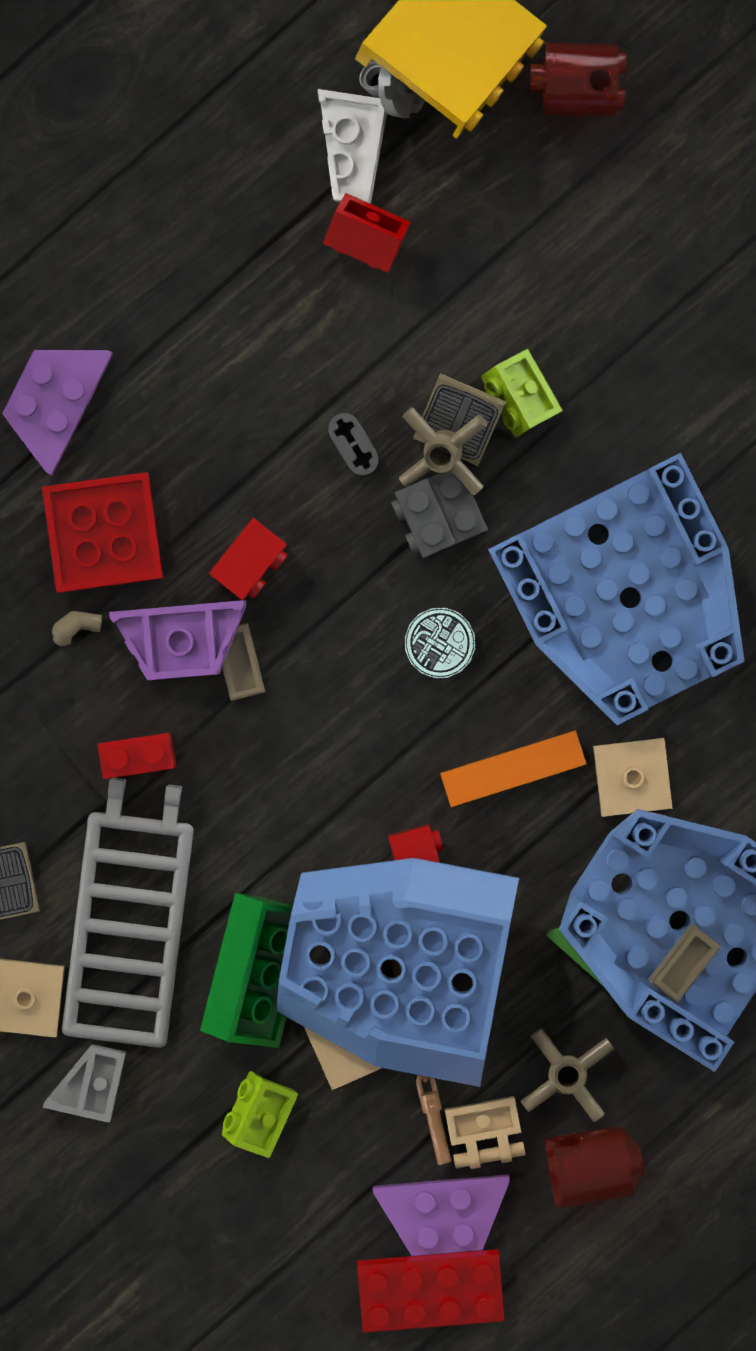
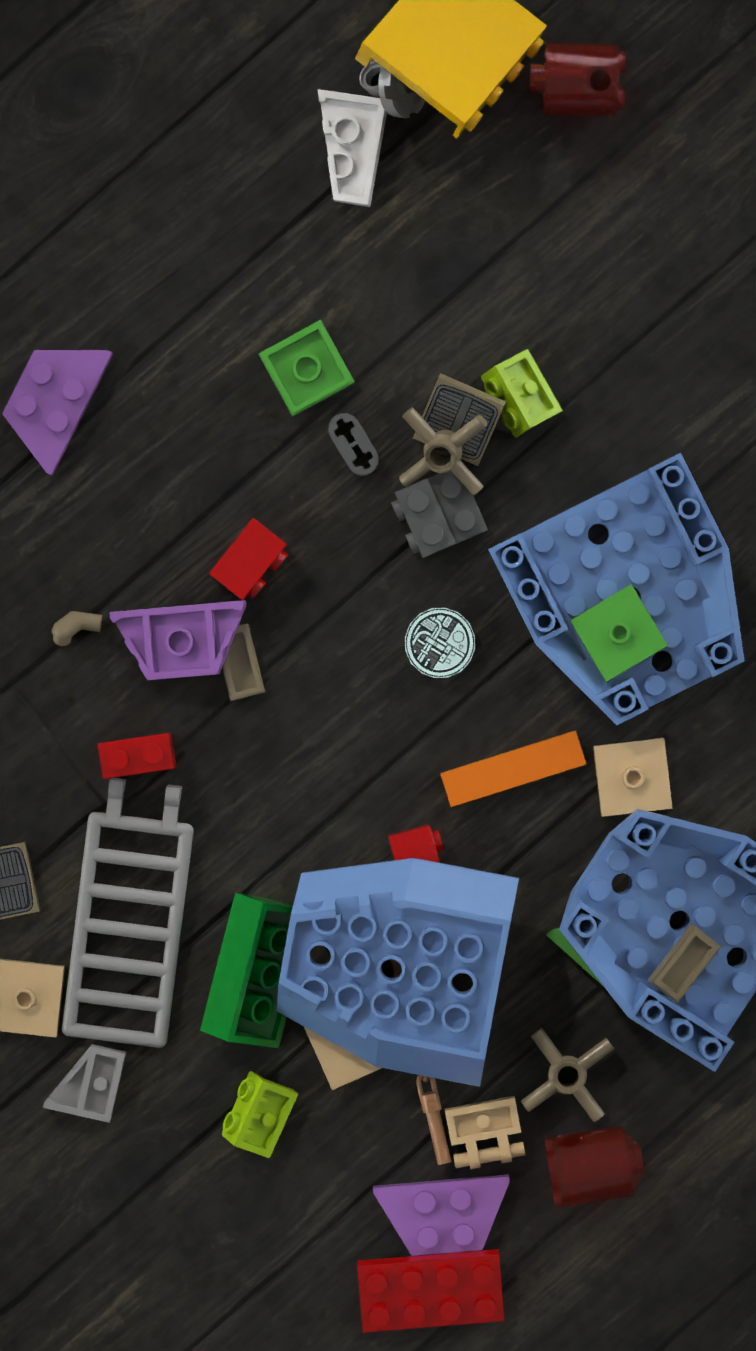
(102, 532): red plate -> none
(306, 368): none -> bright green plate
(366, 232): red brick -> none
(618, 633): none -> bright green plate

